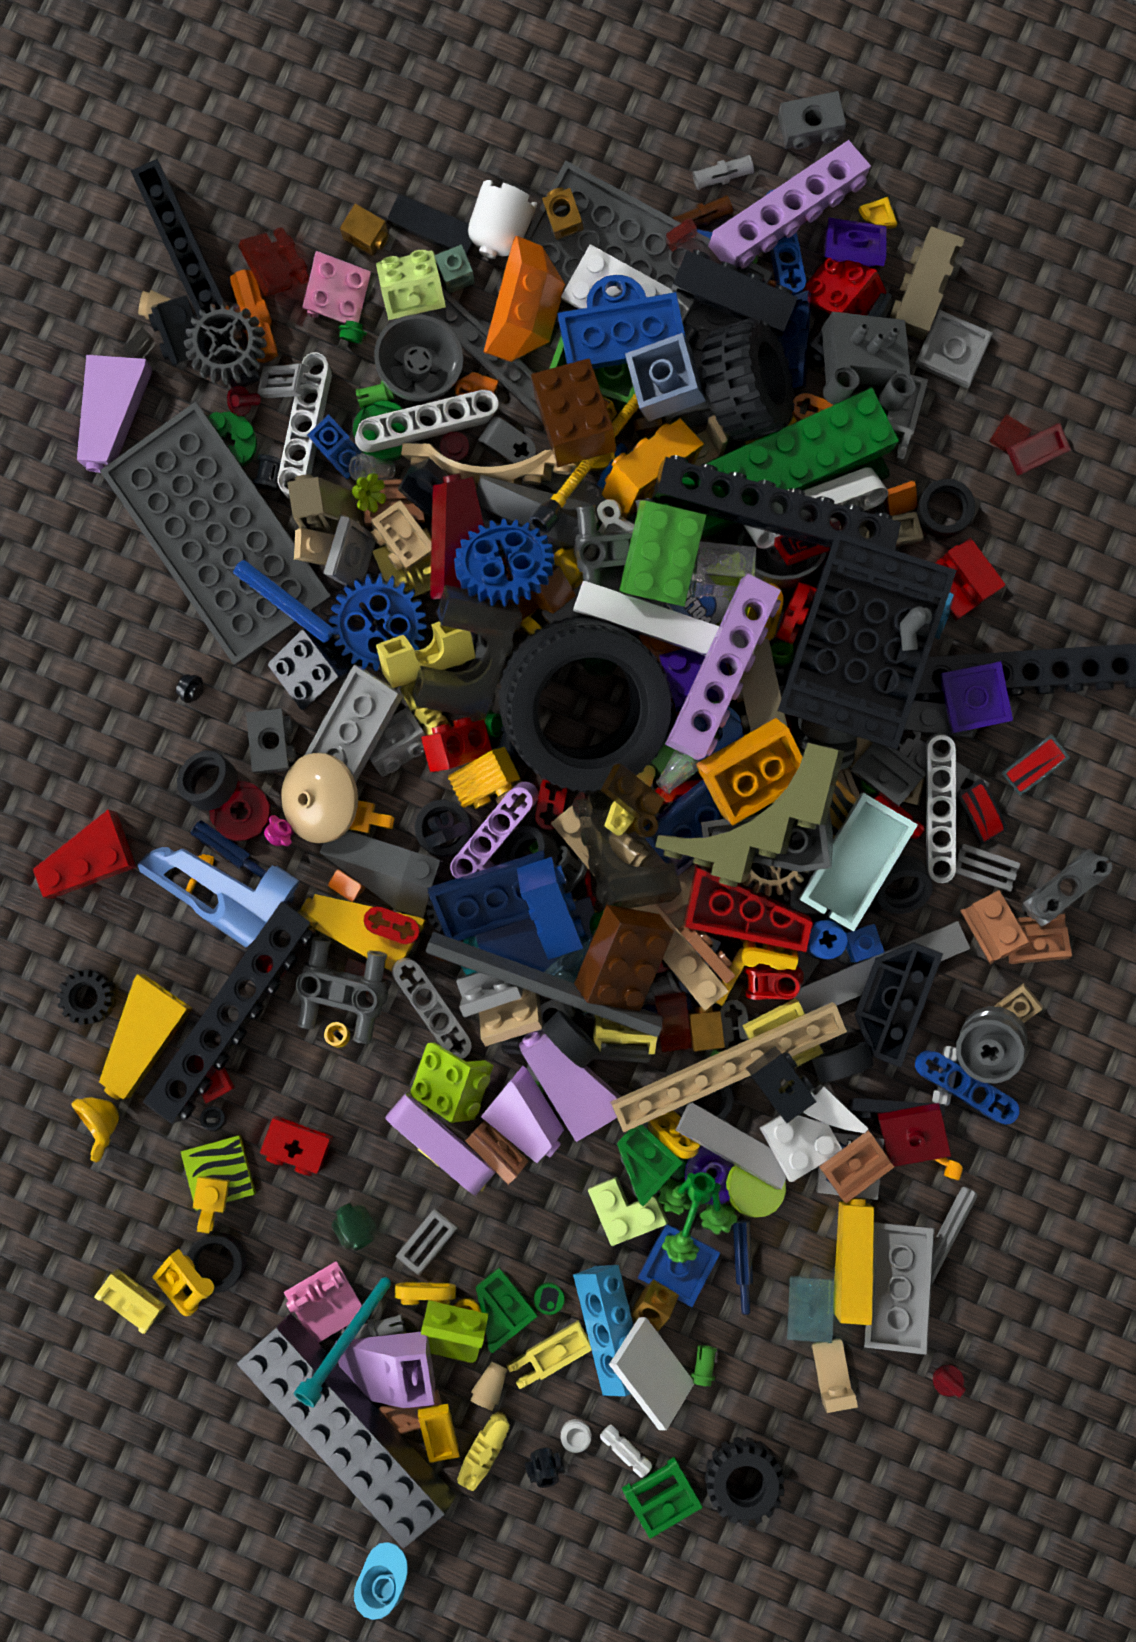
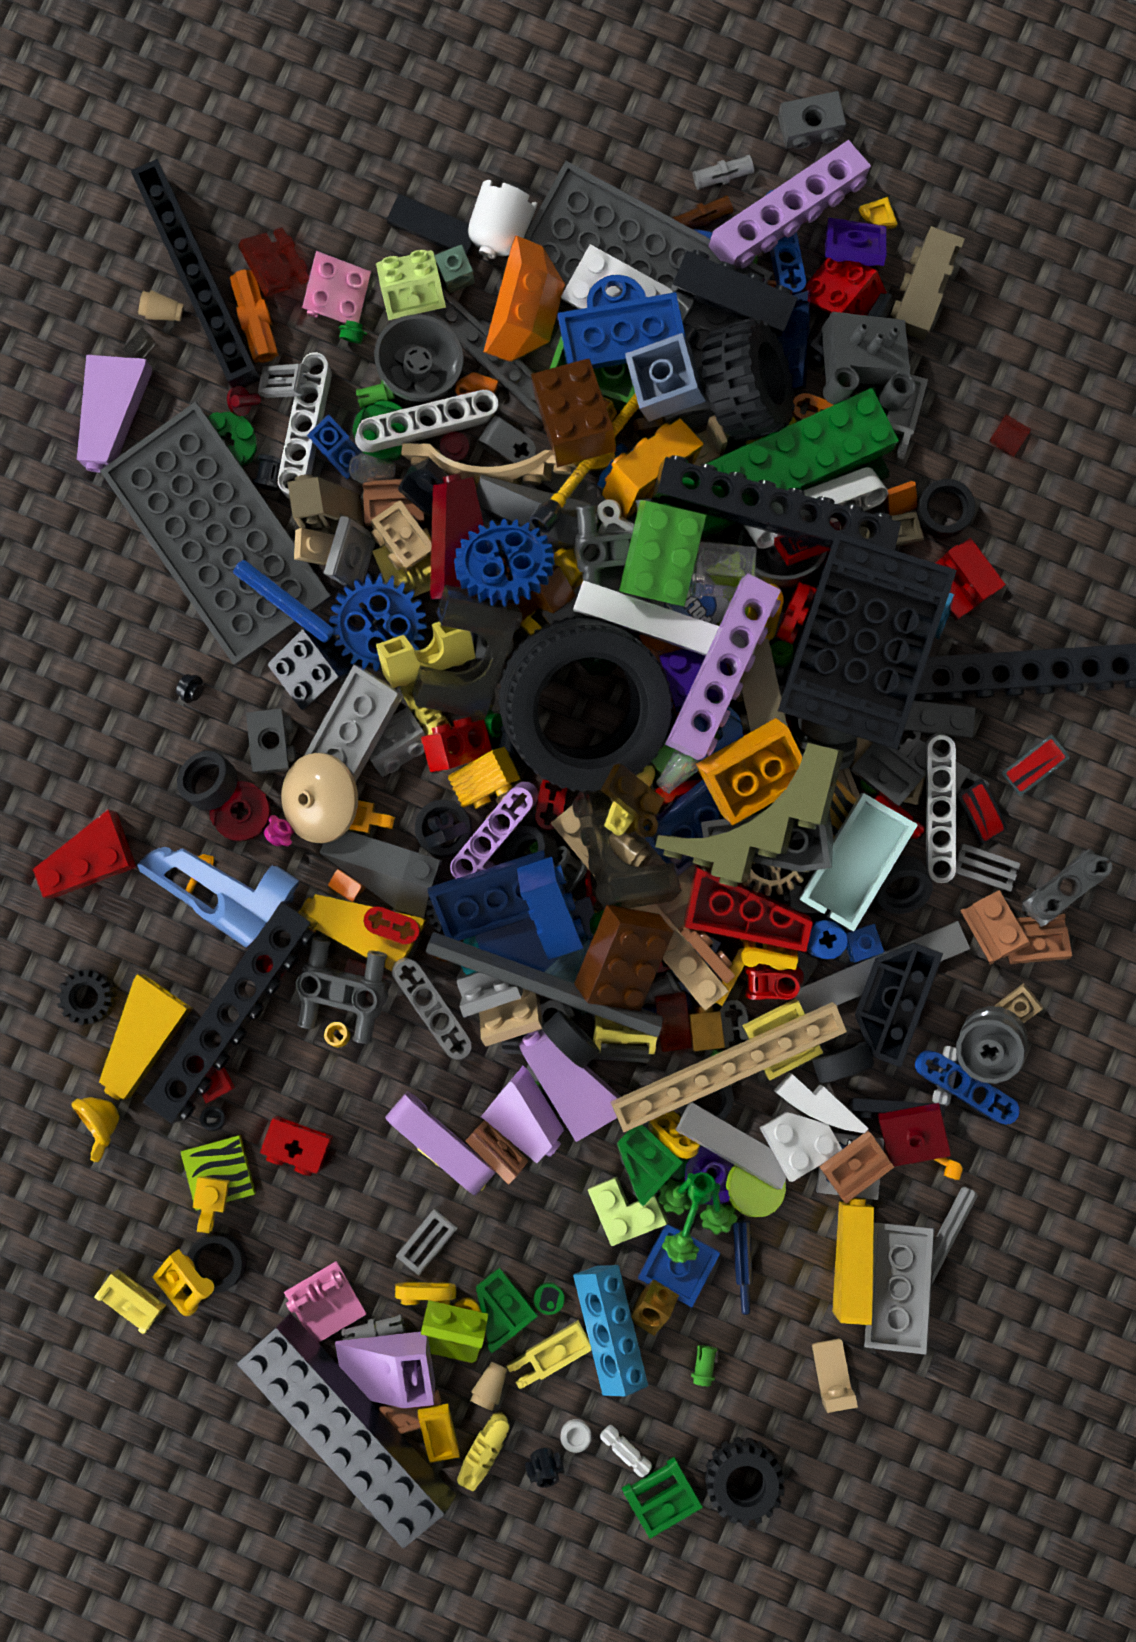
(172, 320): black bracket -> none
(225, 847): dark blue axle -> none
(237, 322): dark grey gear -> none
(309, 1391): teal piece -> none
(354, 1226): clear green head -> none
(364, 230): pearl gold brick -> none
(368, 492): lime plant -> none
(381, 1581): medium azure piece -> none
(450, 1084): lime bracket -> none
(564, 225): pearl gold brick -> none
(652, 1373): white tile -> none
(681, 234): clear red tile -> none
(787, 1100): black brick -> none
(811, 1309): clear light blue plate -> none
(911, 624): dark grey arm -> none
(948, 1381): dark red plate -> none
(953, 349): light grey tile -> none
(976, 697): dark purple plate -> none
(1038, 449): dark red tile -> none

